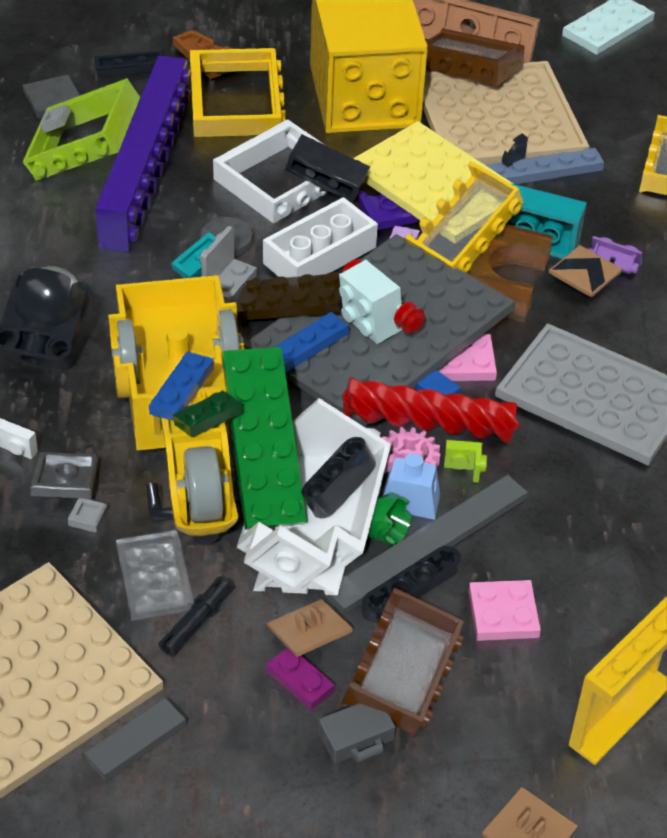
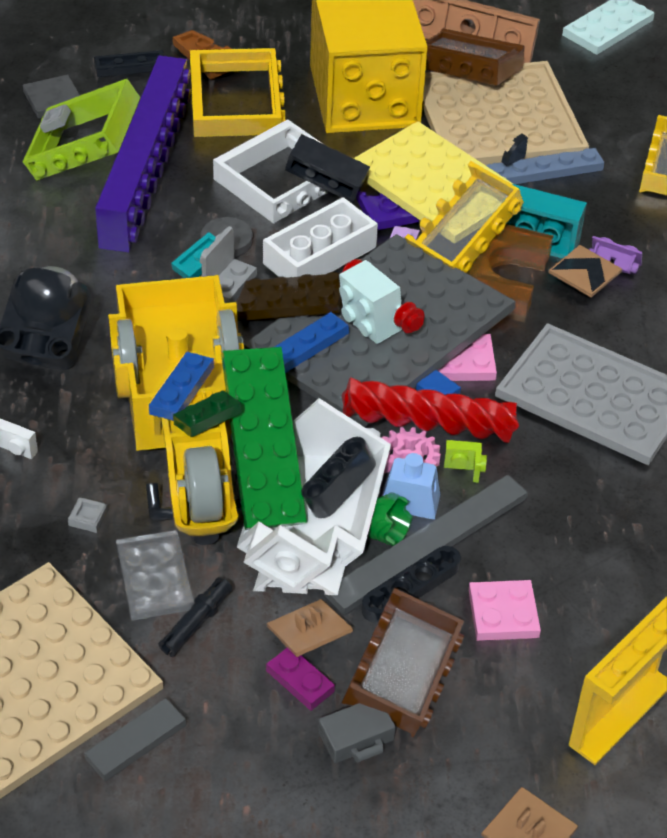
(65, 475): flat silver tile -> none

